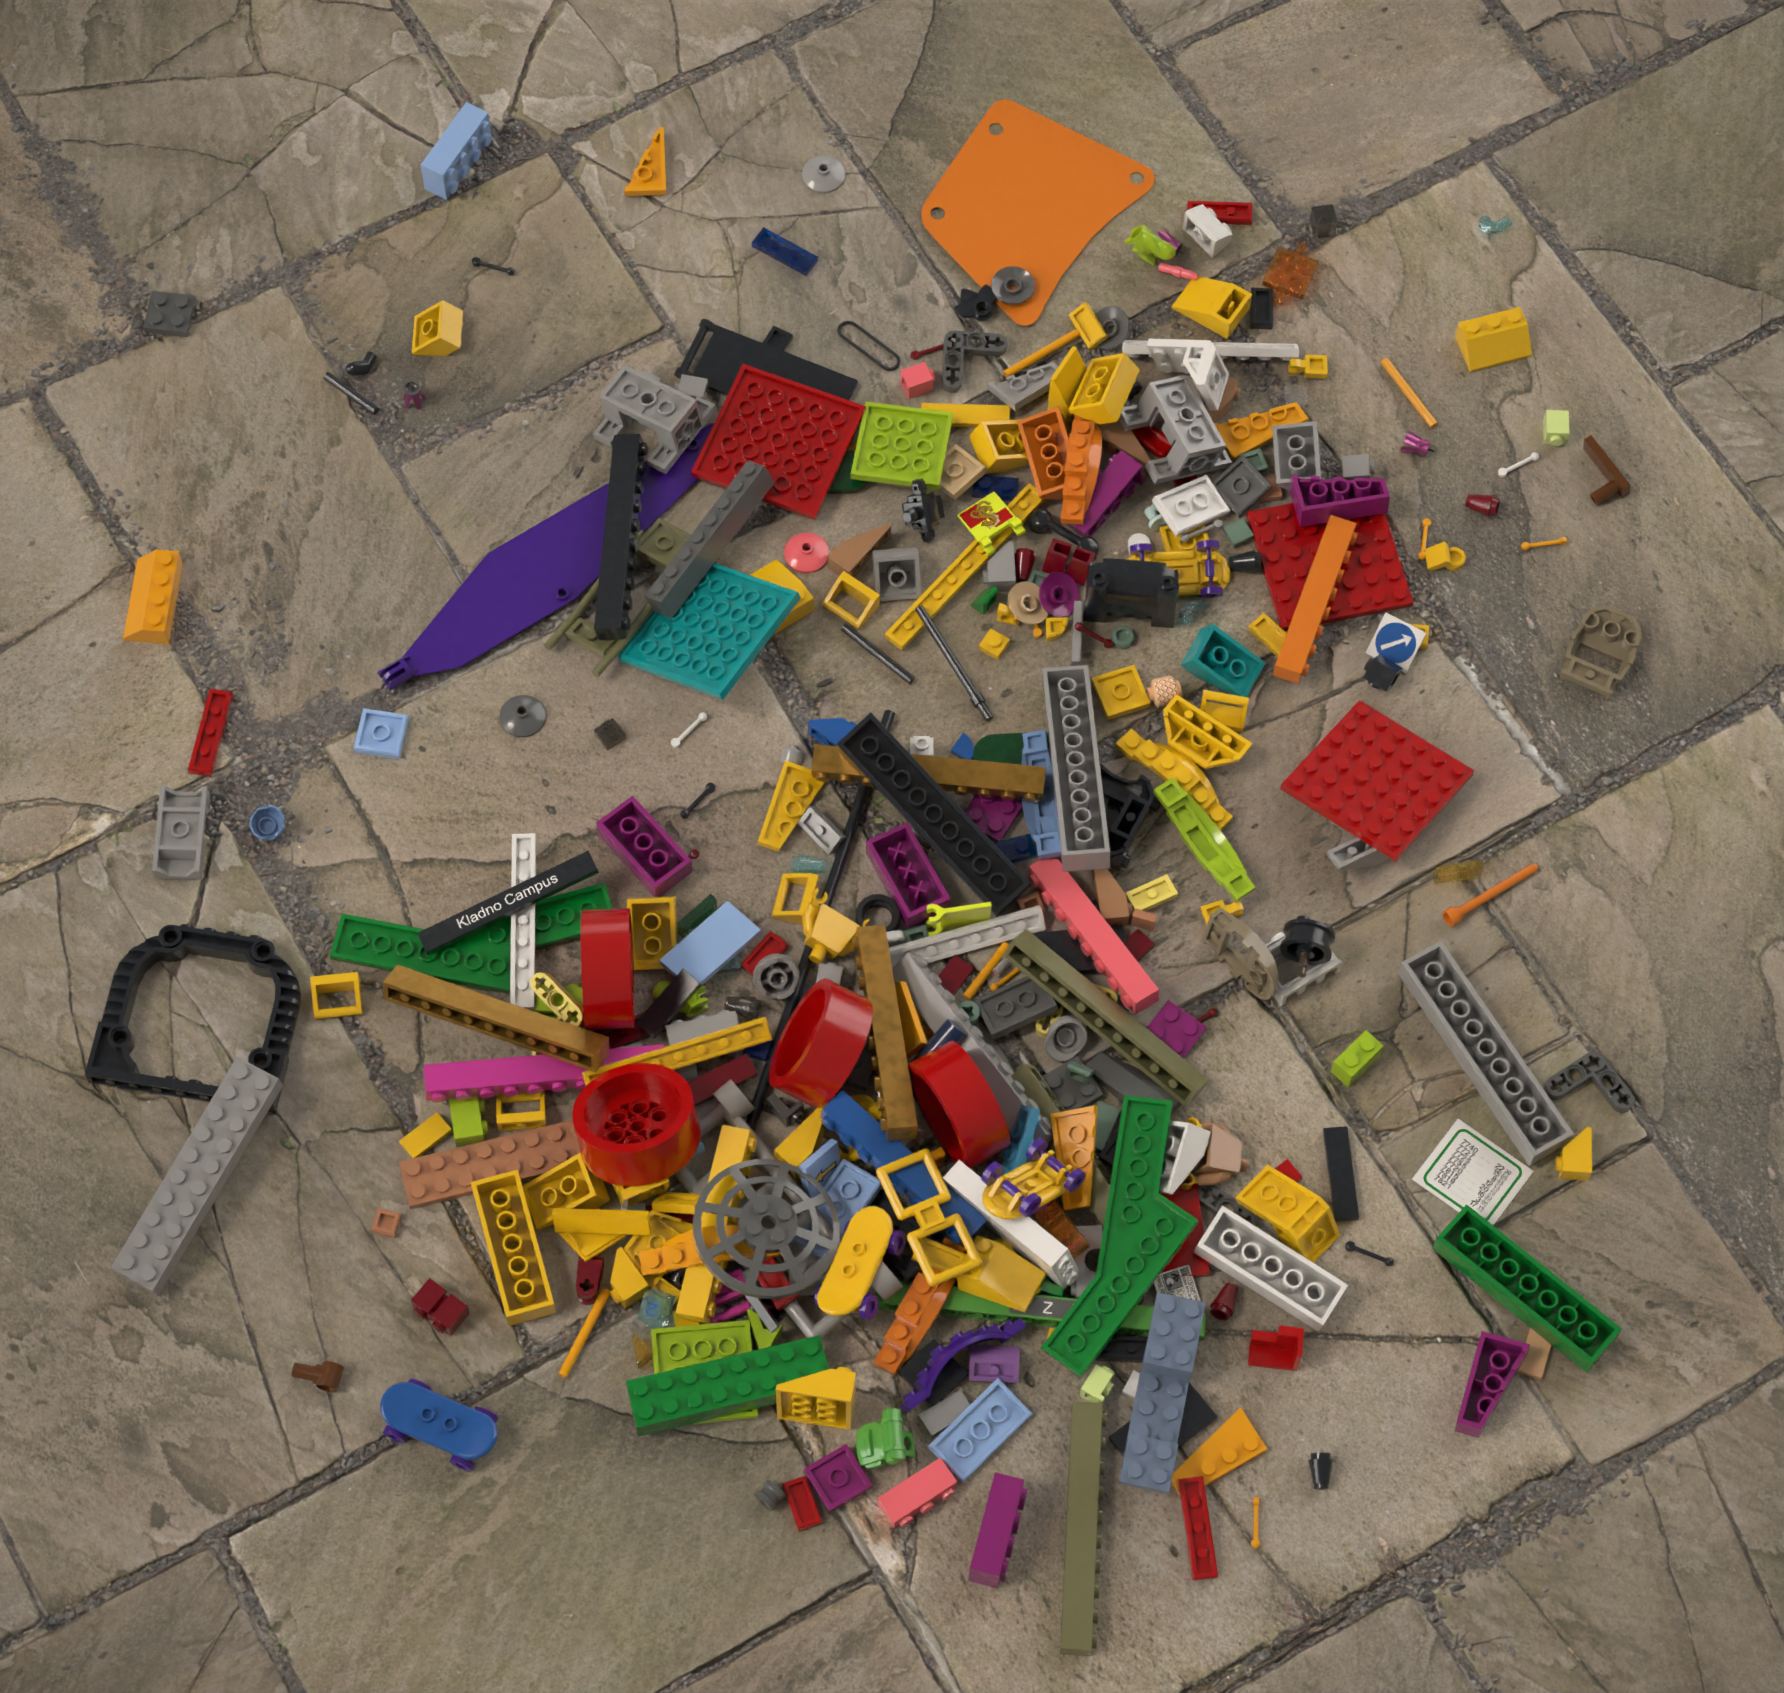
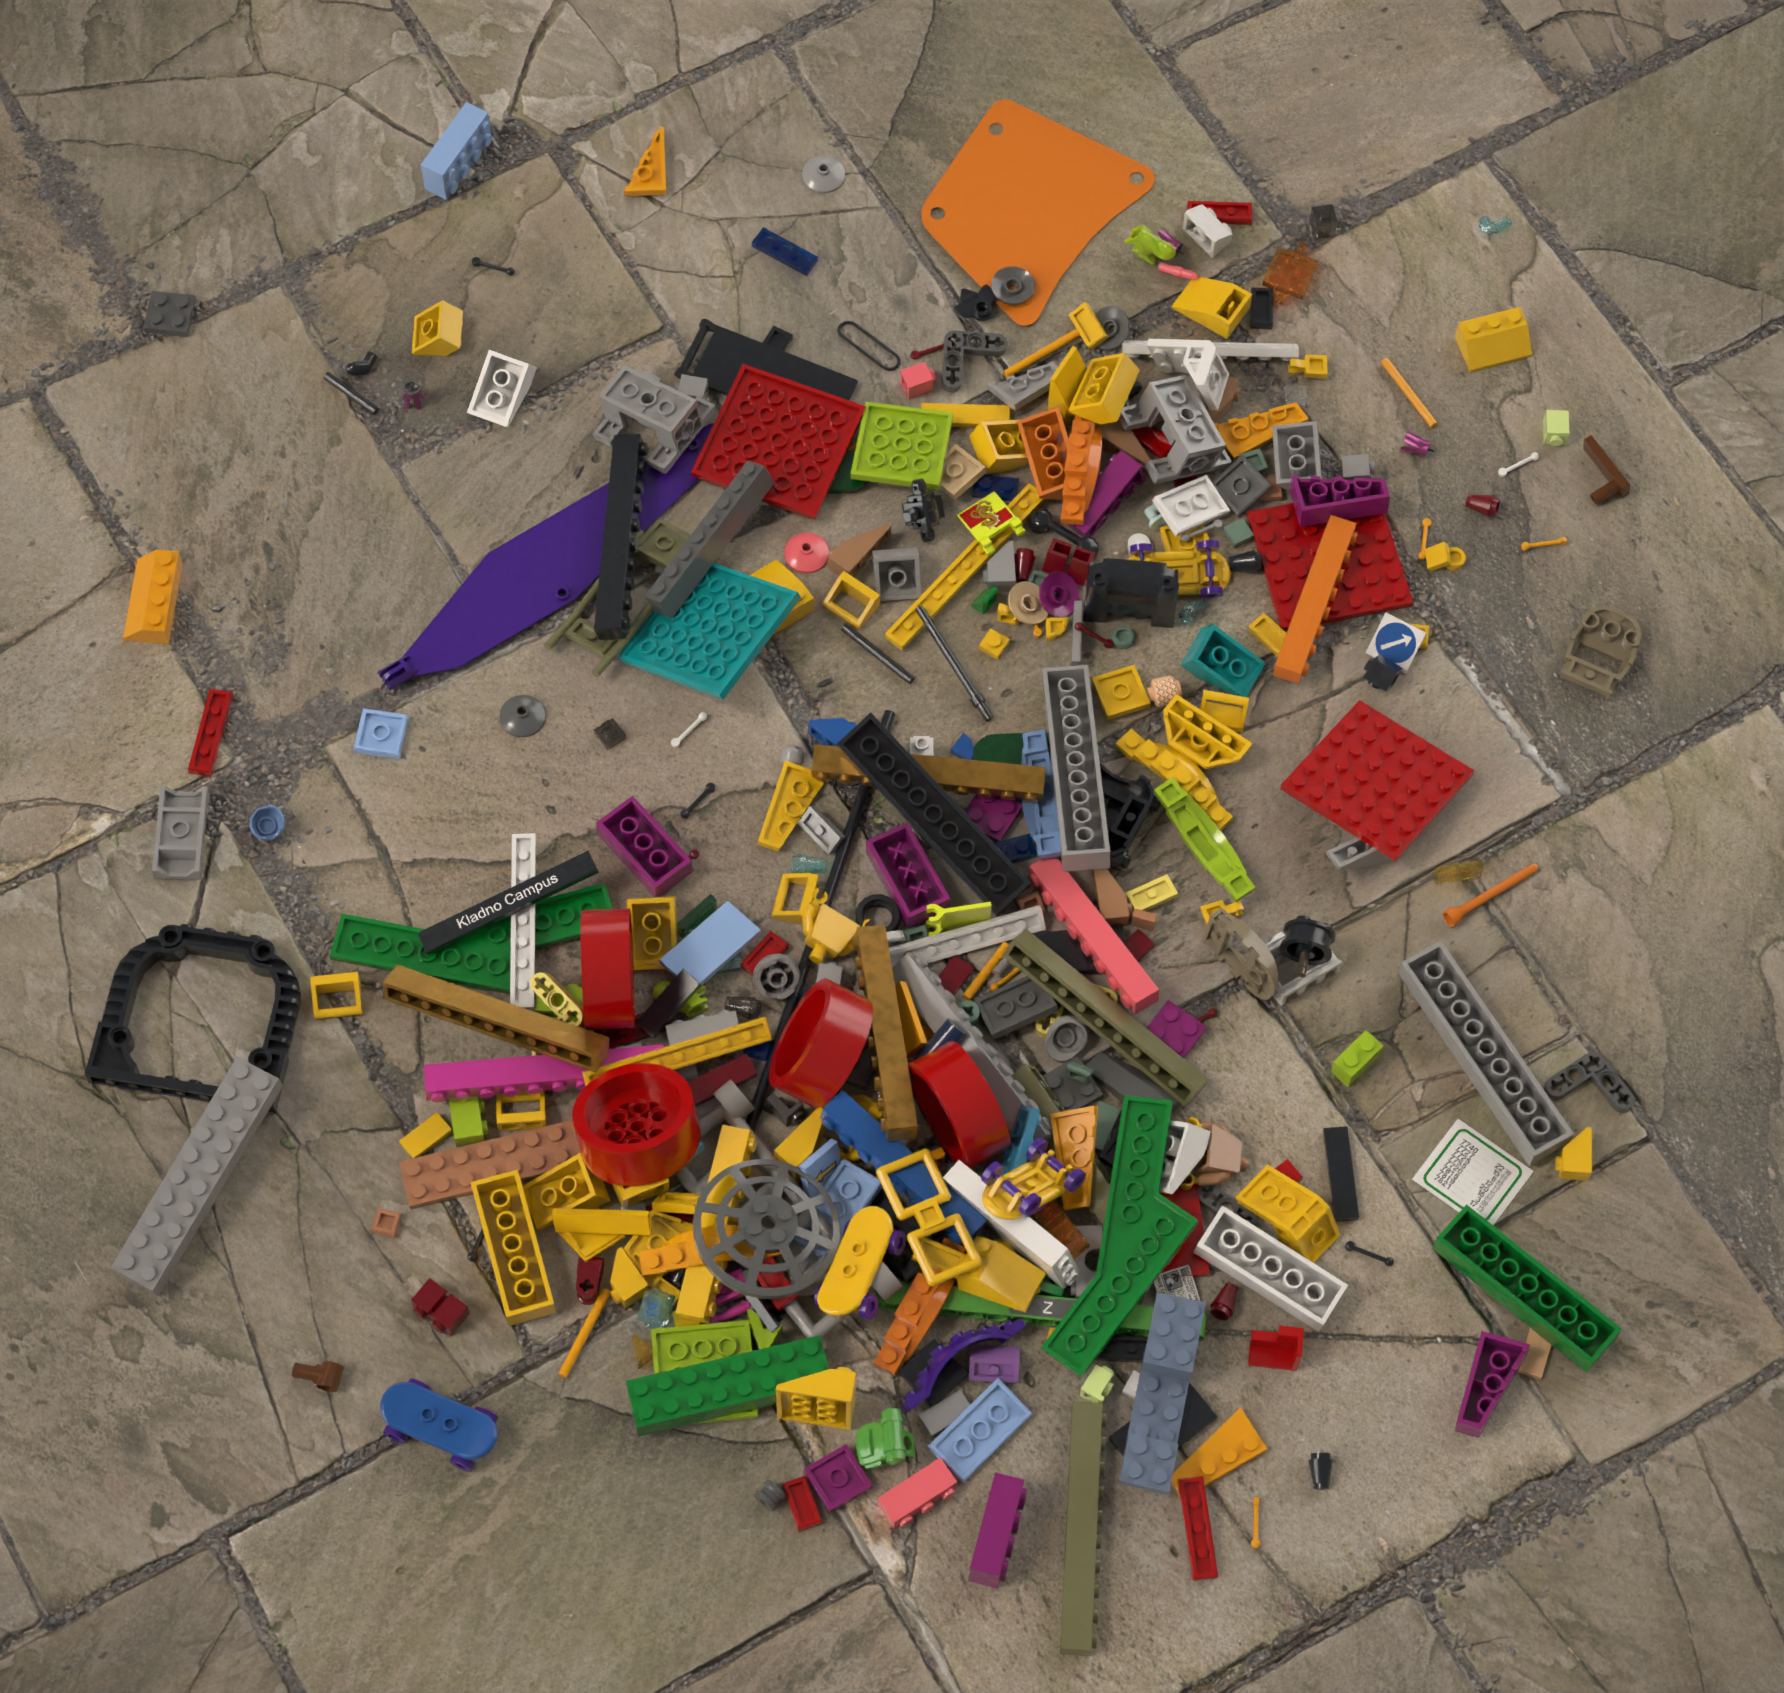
(472, 1255): none -> black hinge
(501, 388): none -> white slope

